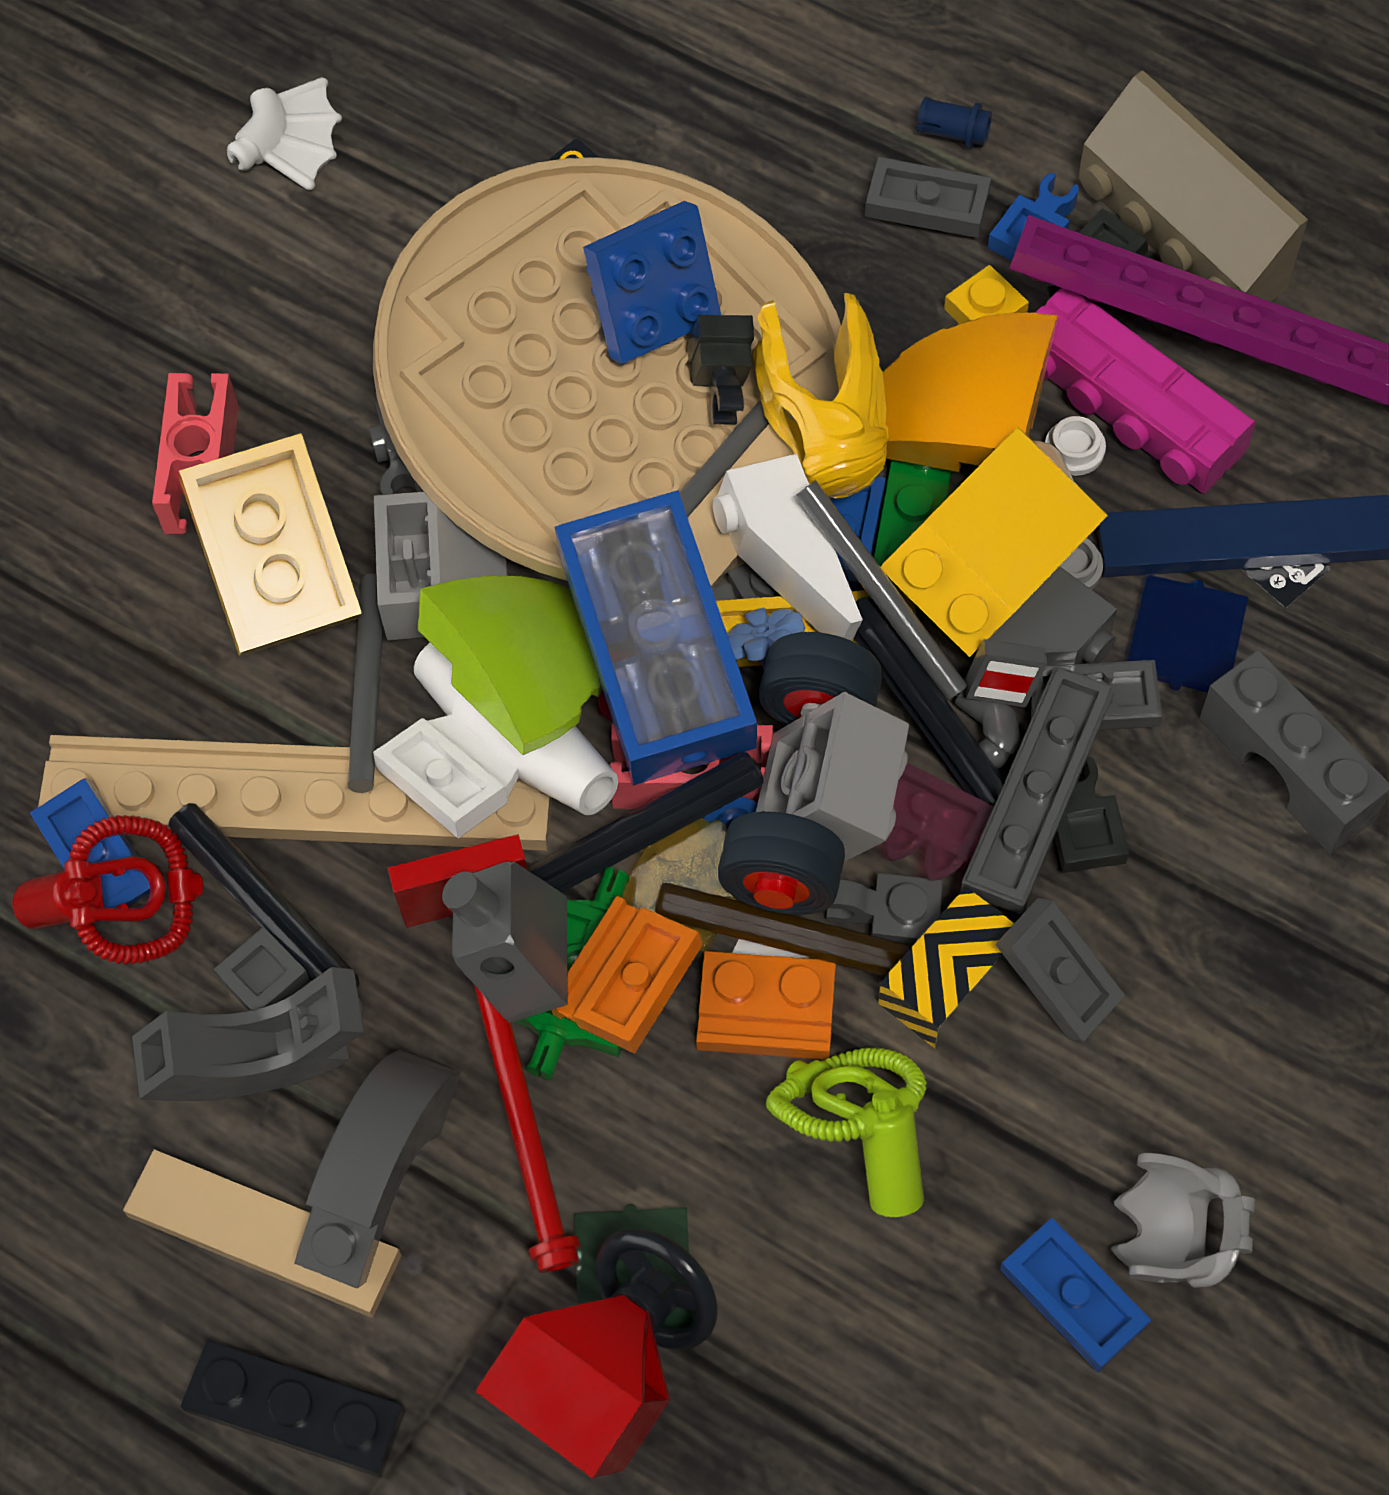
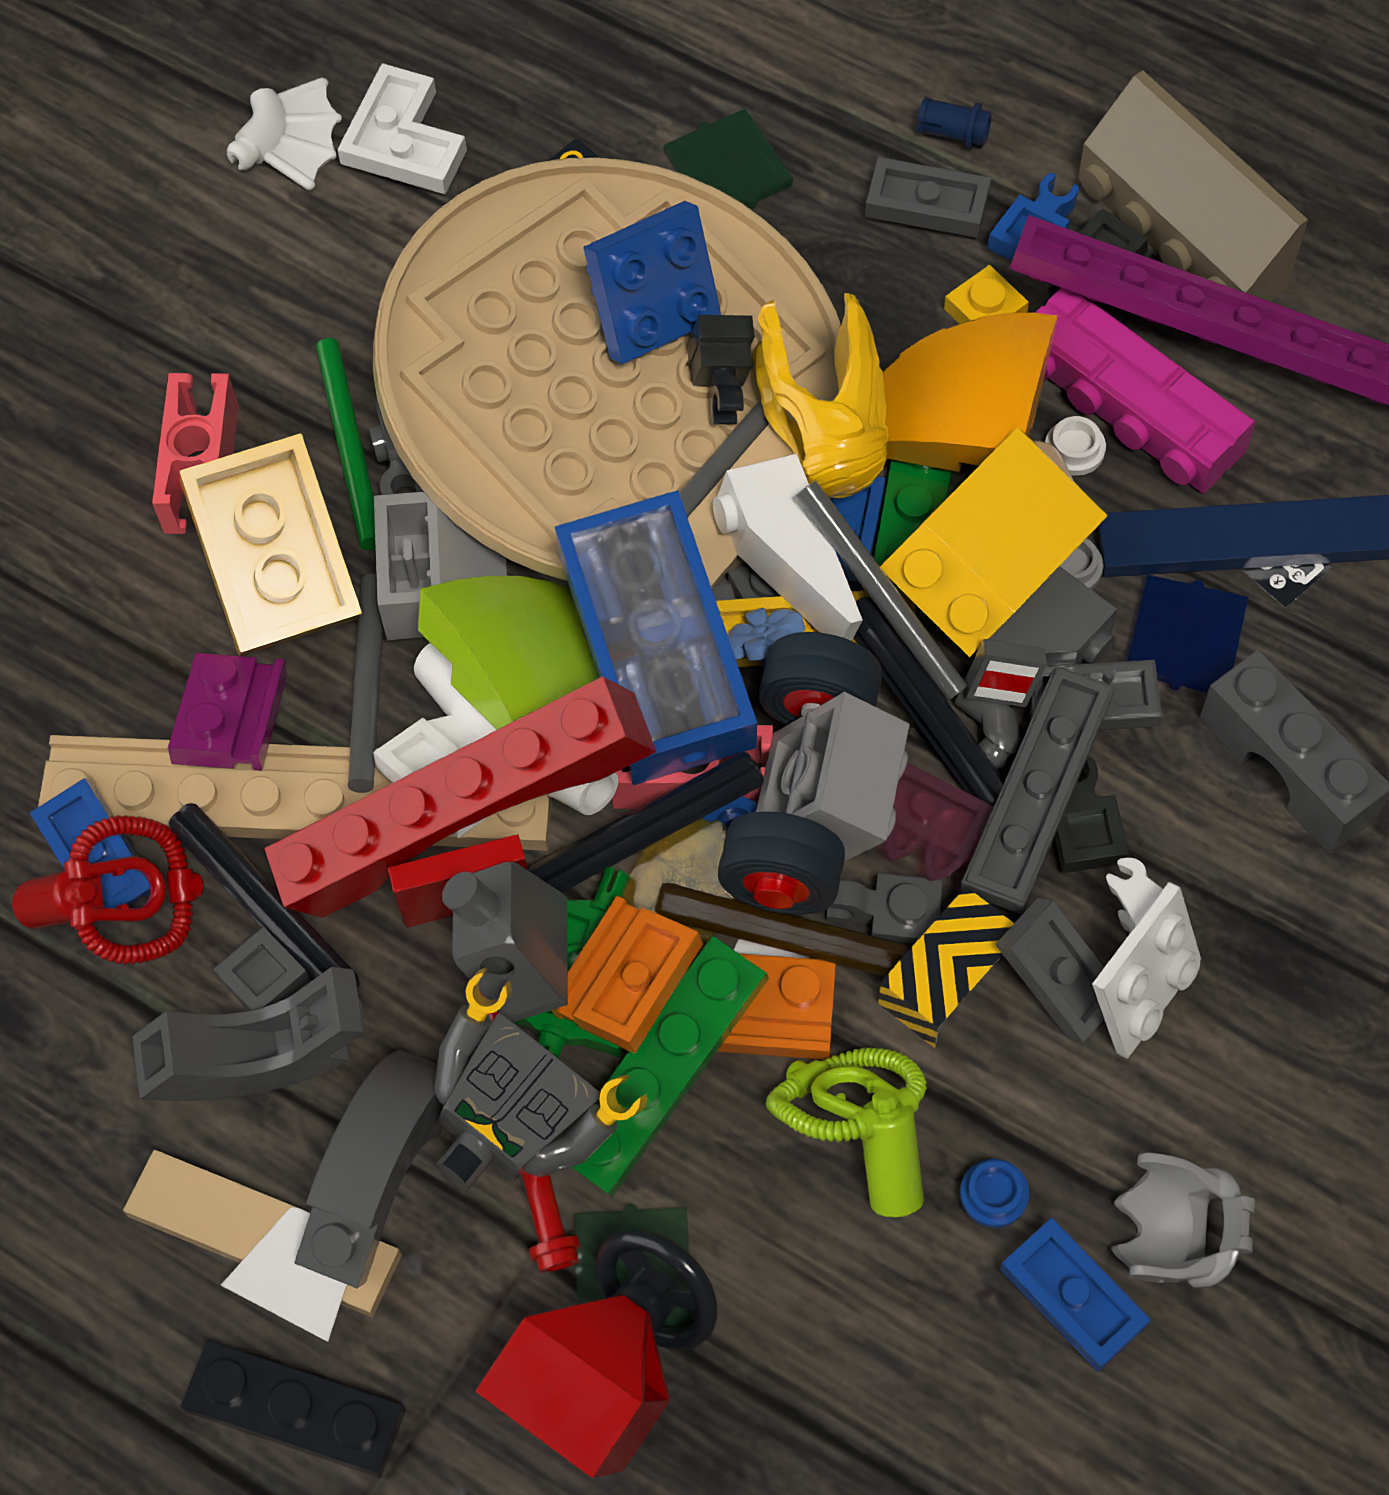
(227, 711): none -> magenta plate
(286, 1289): none -> white sticker
(348, 440): none -> green bar
(389, 134): none -> white plate
(515, 1099): none -> dark grey torso
(541, 753): none -> arch
(674, 1055): none -> green plate
(731, 158): none -> clear green piece
(994, 1193): none -> blue plate
(1152, 960): none -> white plate

